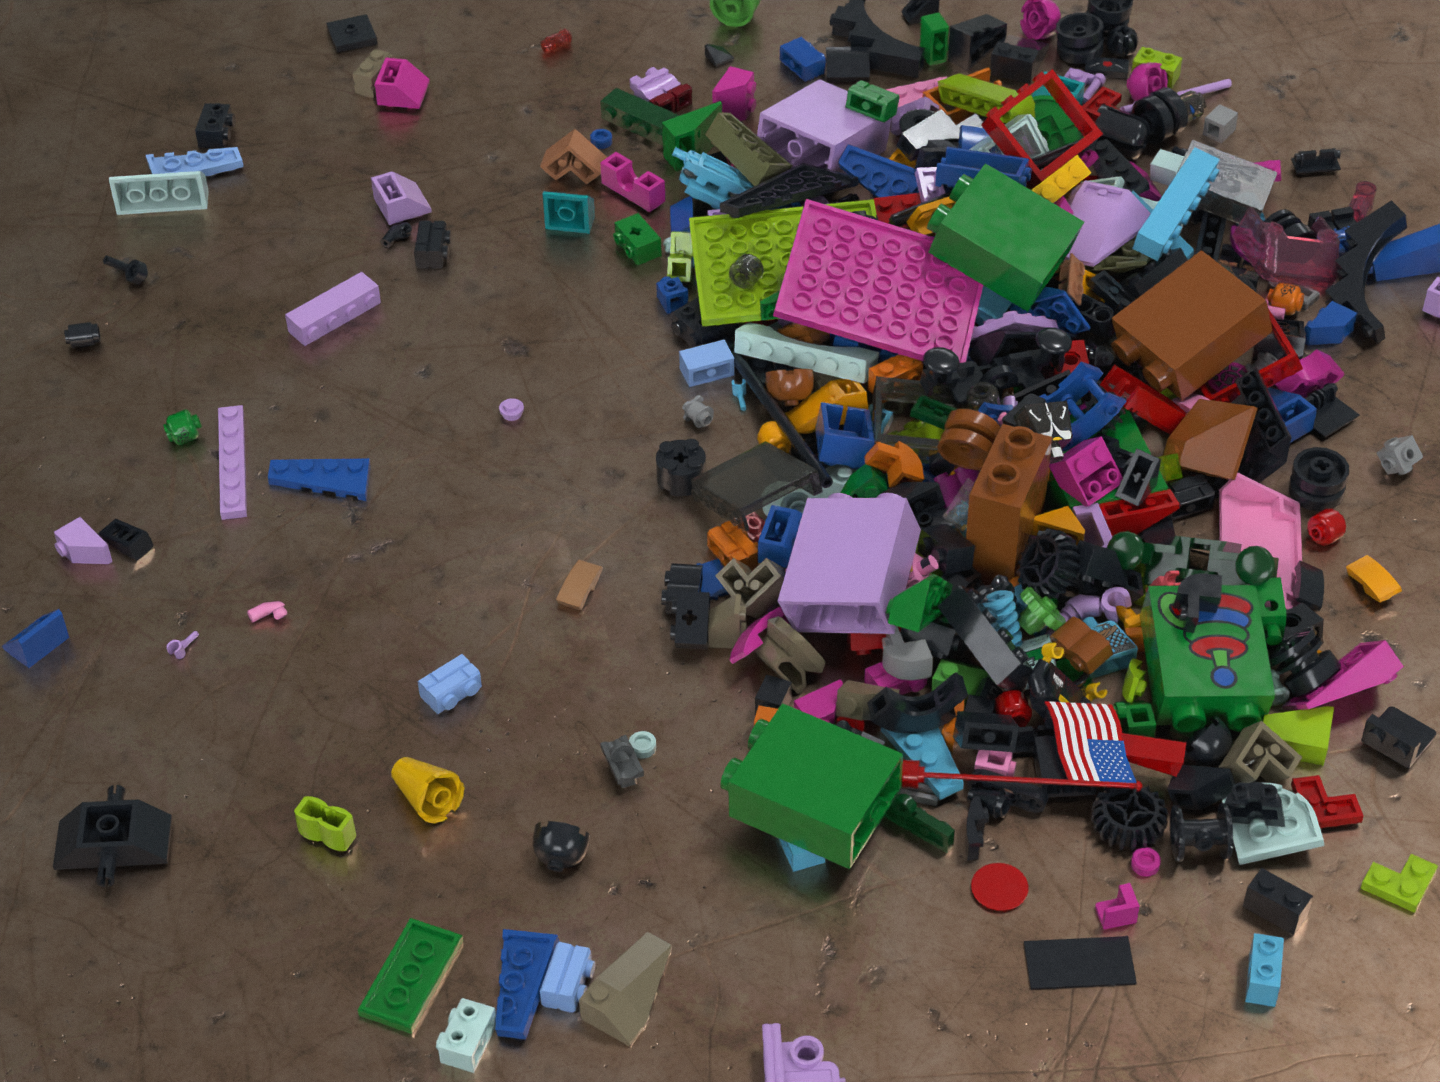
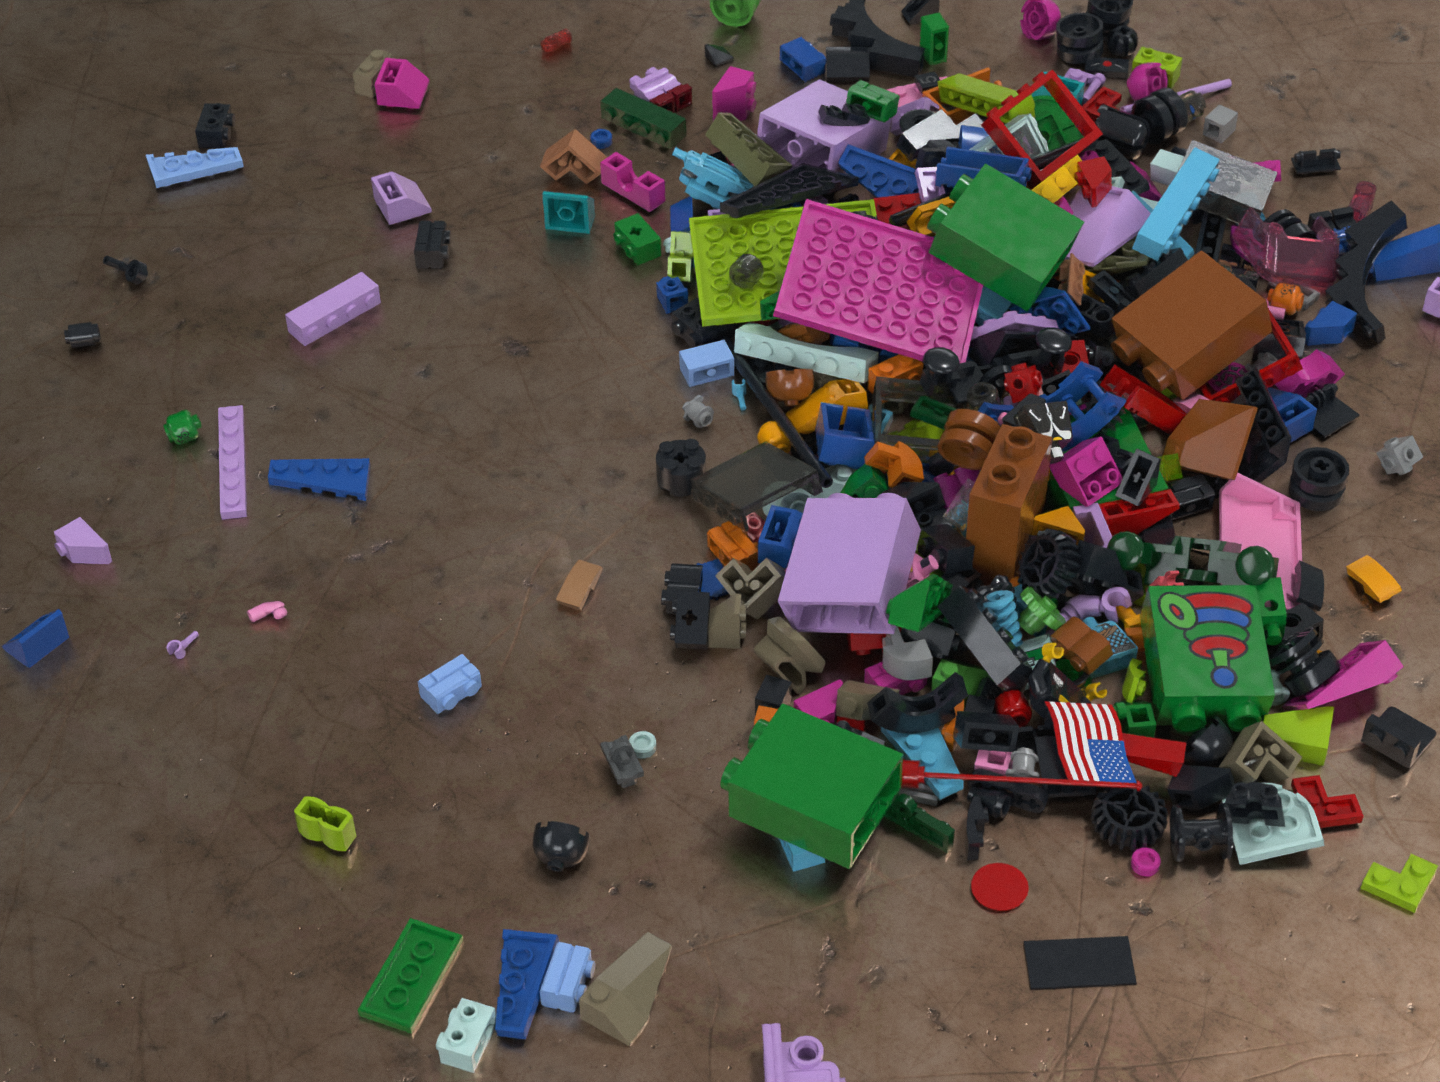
(112, 836): black slope -> none
(129, 540): black slope -> none
(159, 192): light aqua slope -> none
(351, 33): black plate -> none
(395, 233): black arm -> none
(428, 788): yellow cone -> none
(511, 409): lavender plate -> none
(688, 133): green slope -> none
(749, 638): dark pink slope -> none
(849, 115): none -> black slope
(926, 81): none -> black tile
(974, 40): black wedge -> none
(1017, 58): black slope -> none
(1023, 381): none -> red brick
(1023, 763): none -> light grey brick
(1094, 178): none -> red slope
(1119, 911): dark pink panel -> none
(1197, 594): black brick -> none
(1264, 970): medium azure brick -> none
(1277, 901): black brick -> none
(1326, 527): red head -> none

